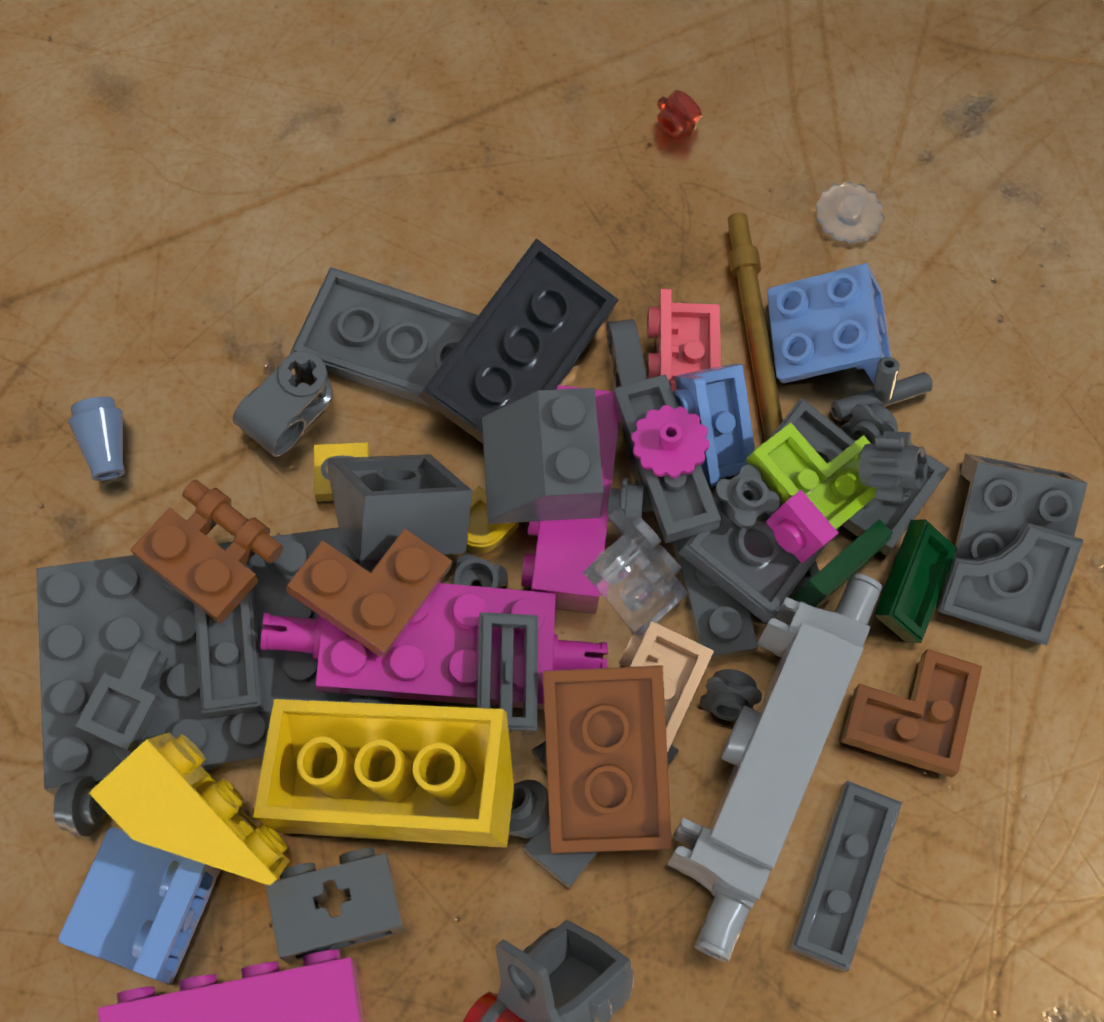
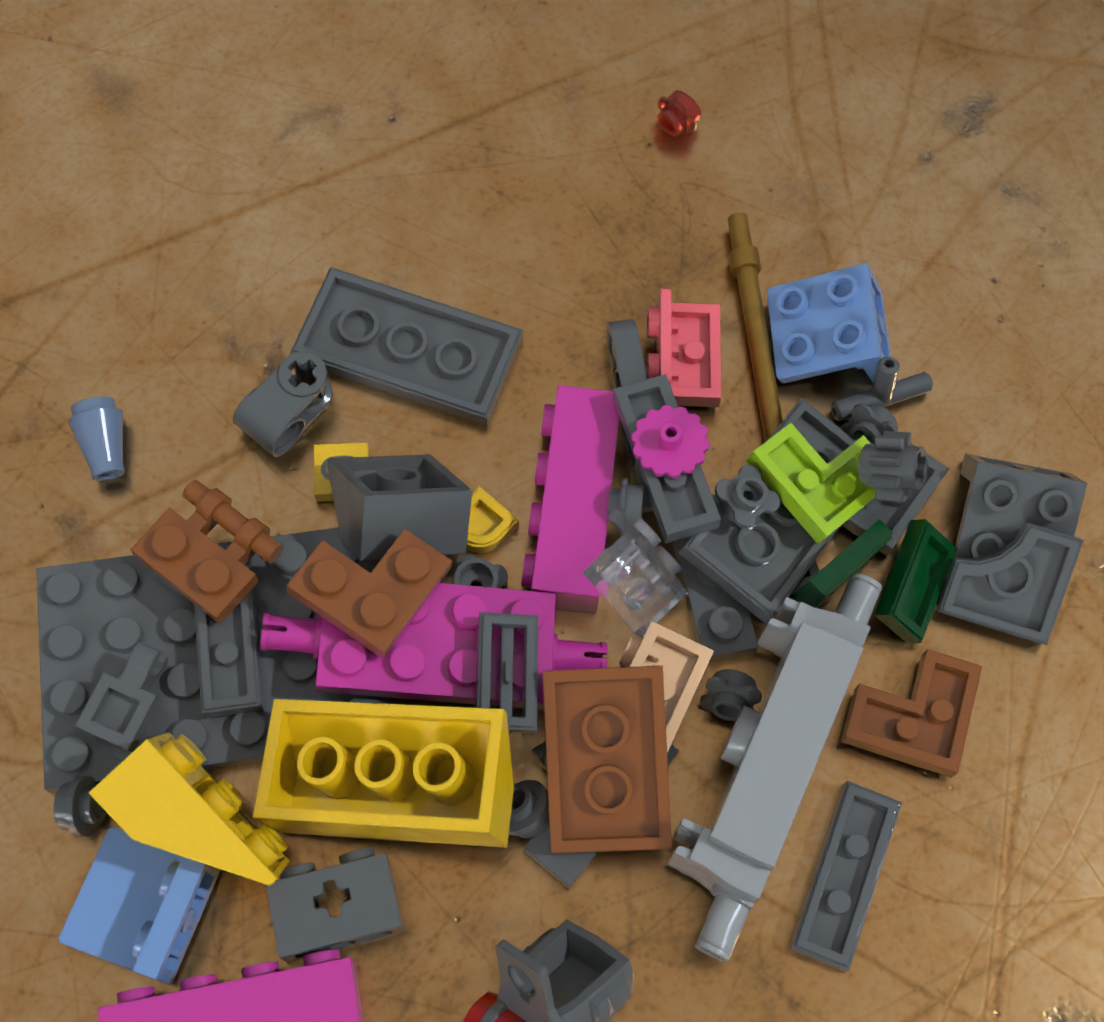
(520, 339): black tile -> none
(543, 458): dark grey slope -> none
(722, 404): medium blue bracket -> none
(801, 527): dark pink plate -> none
(849, 212): clear piece -> none

